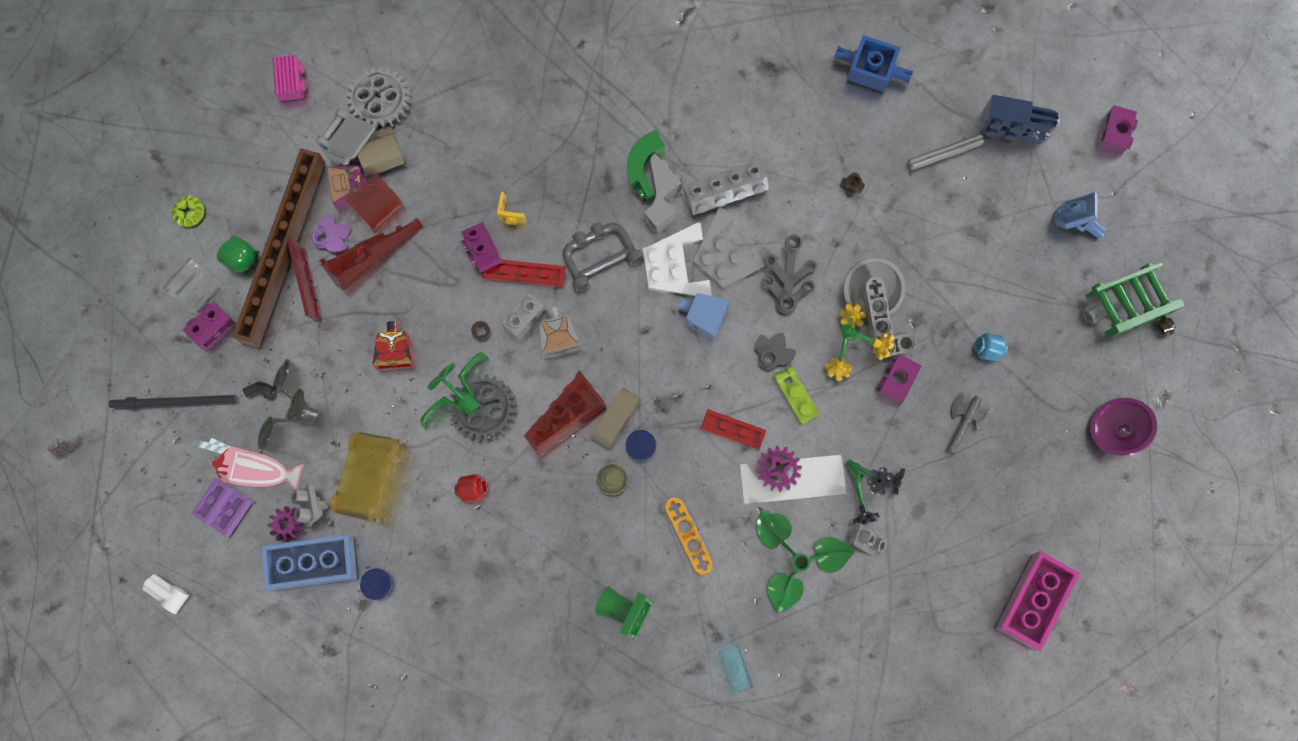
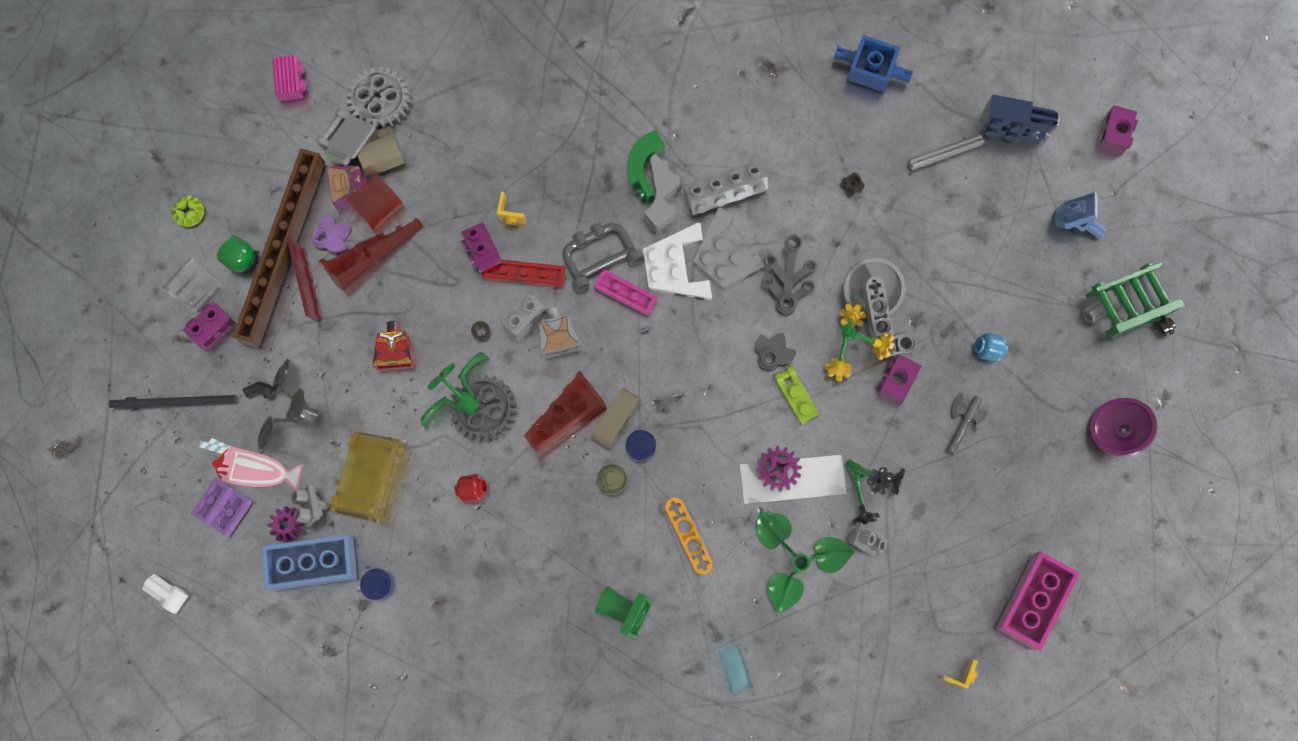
(625, 292): none -> dark pink plate
(704, 313): medium blue torso -> none
(733, 429): red tile -> none
(968, 677): none -> yellow bracket

